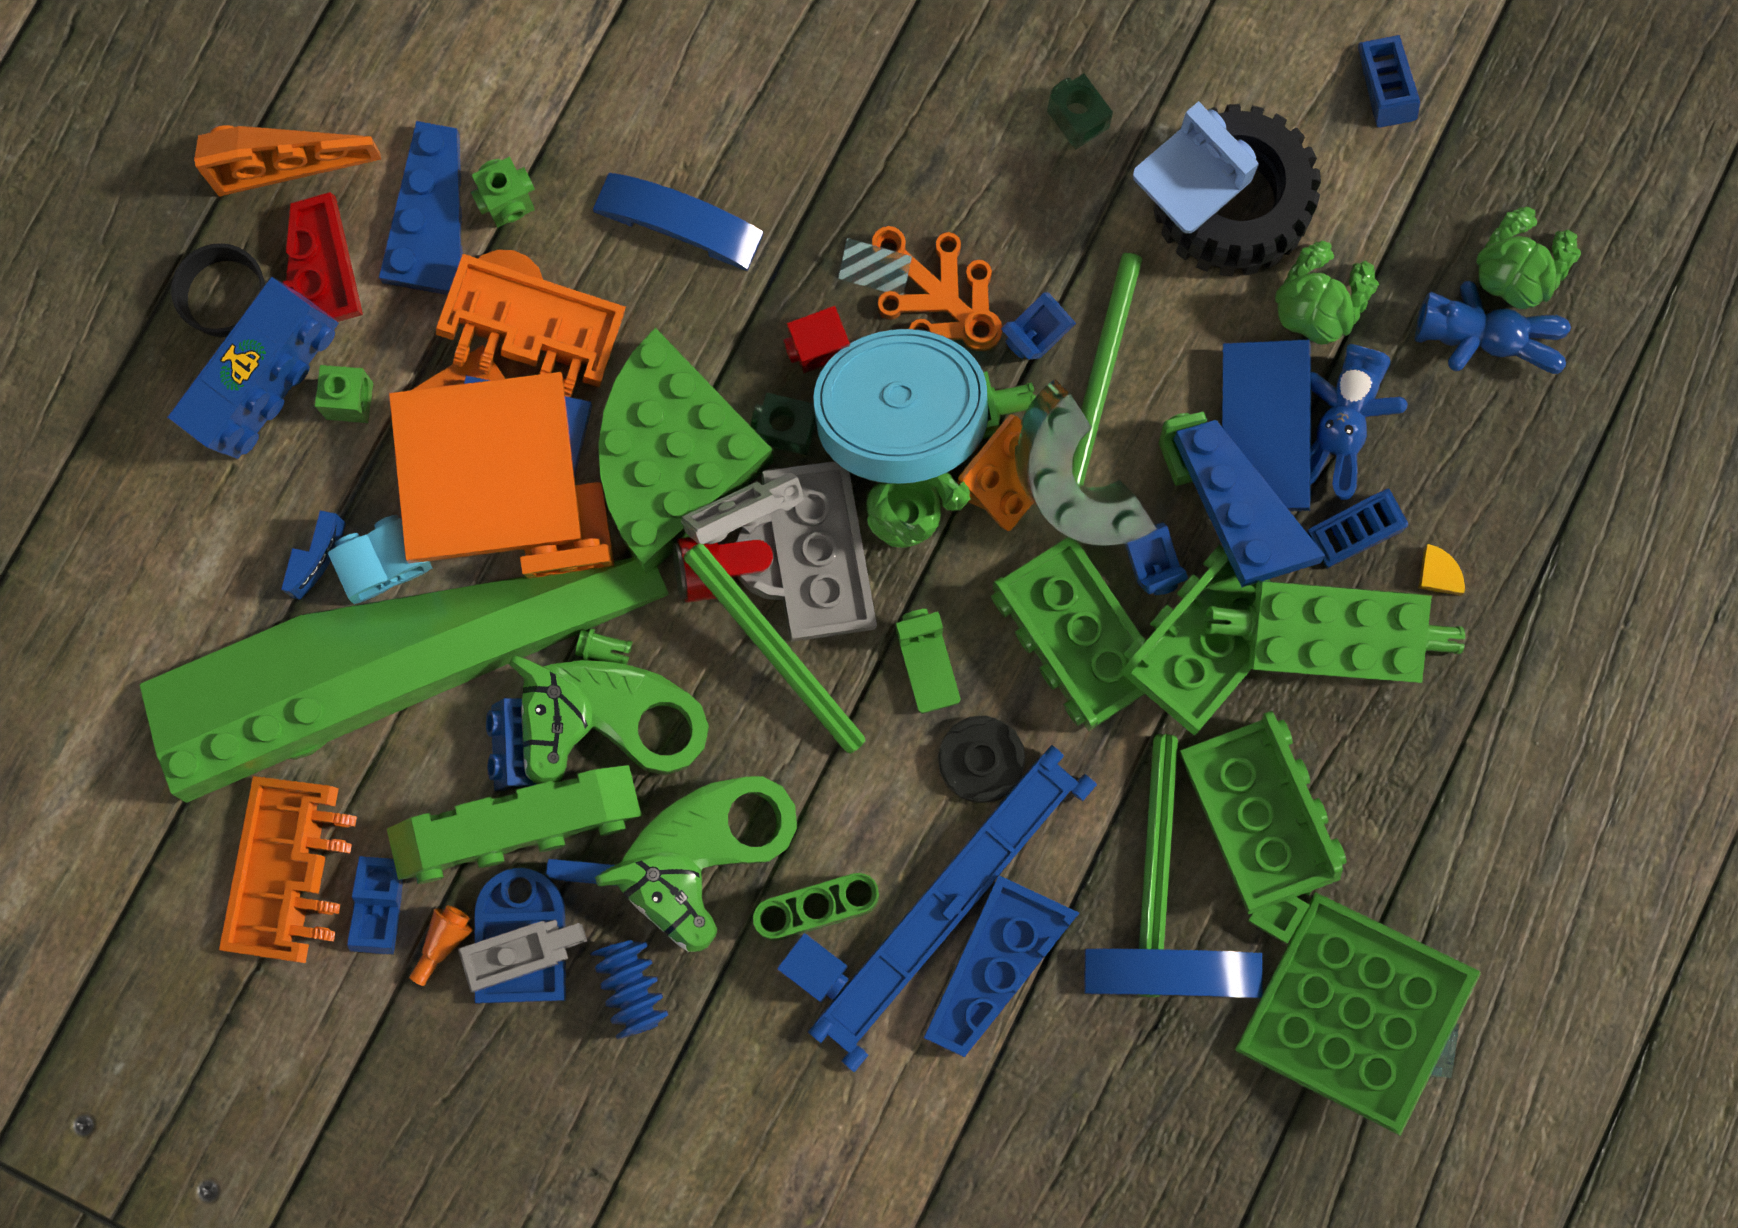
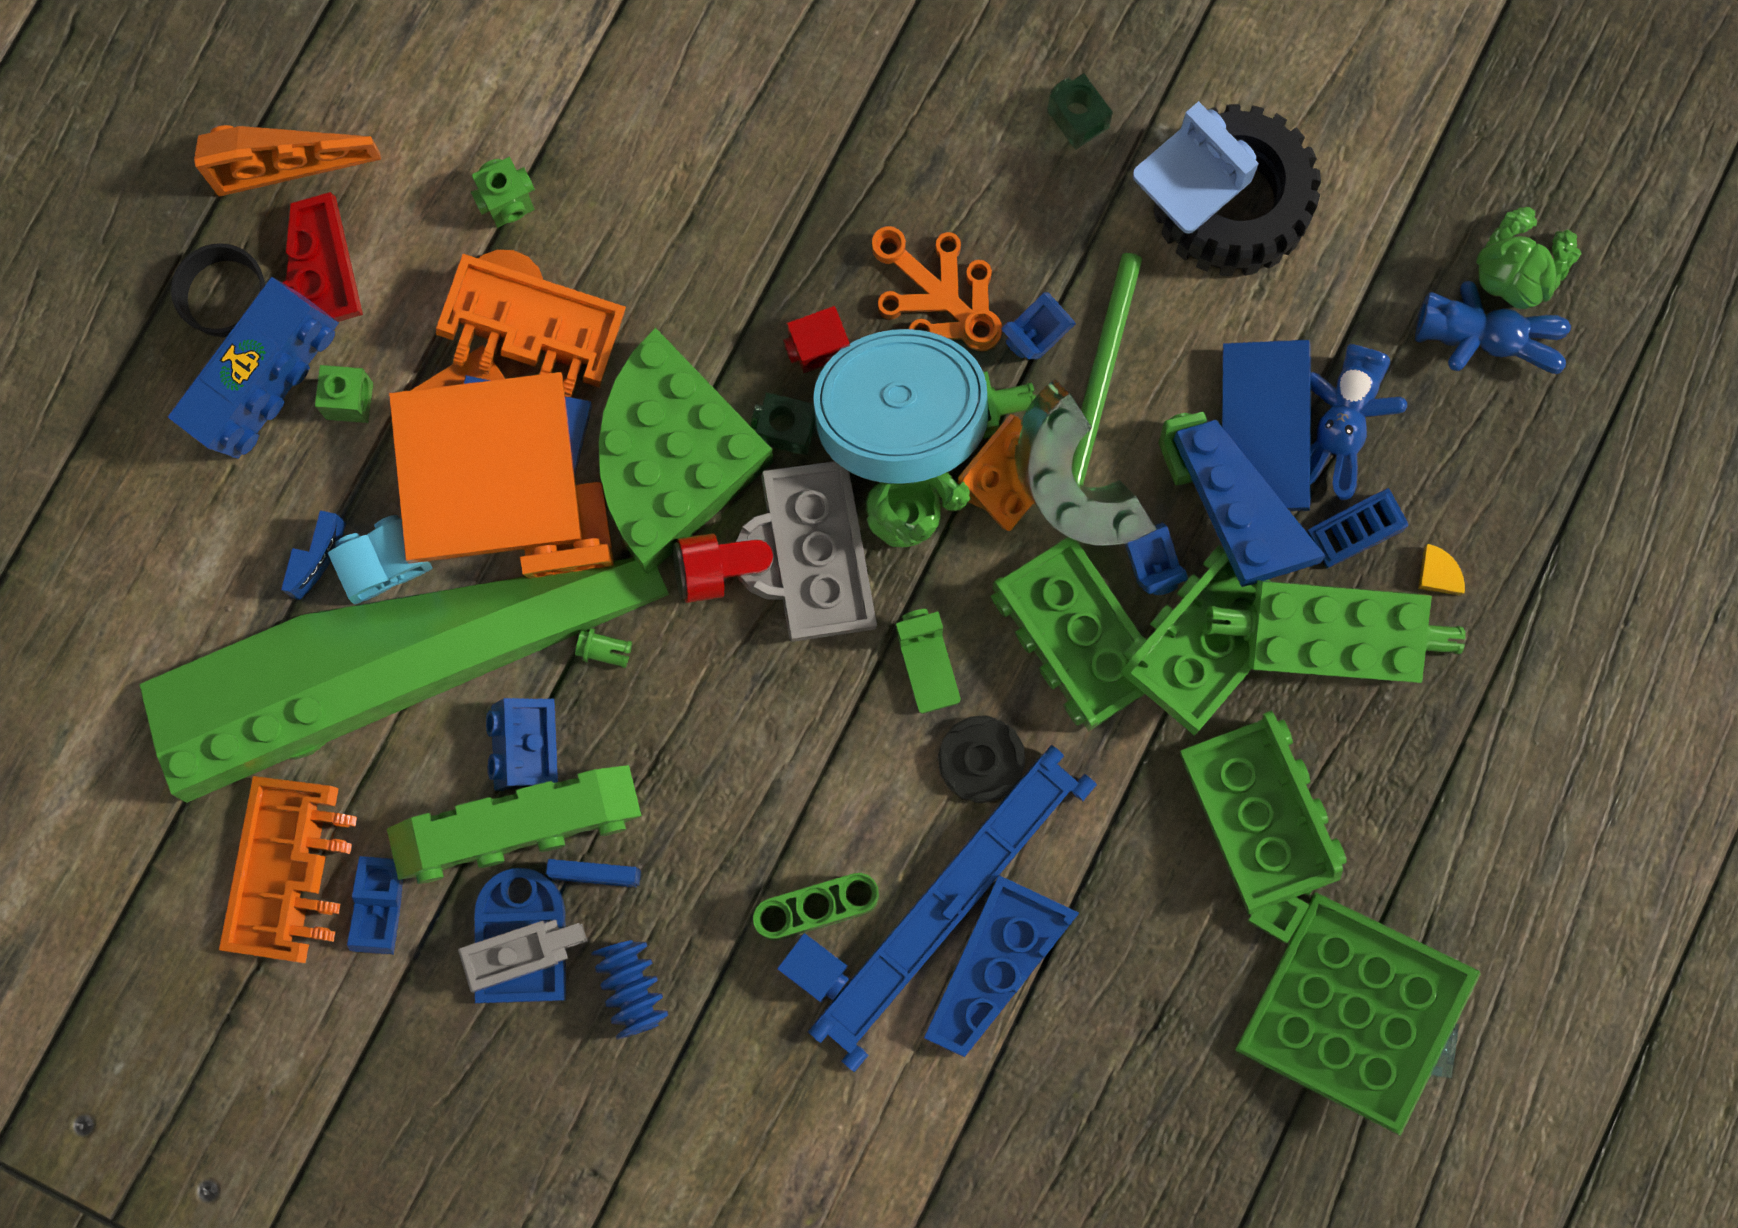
(428, 215): blue wing -> none
(444, 934): orange cone -> none
(573, 697): bright green animal -> none
(680, 217): blue slope -> none
(693, 833): bright green animal -> none
(742, 508): light grey hinge -> none
(774, 648): bright green axle -> none
(874, 267): clear light blue sticker -> none
(1158, 843): bright green axle -> none
(1173, 972): blue slope -> none
(1322, 305): bright green hair -> none
(1390, 106): blue slope -> none

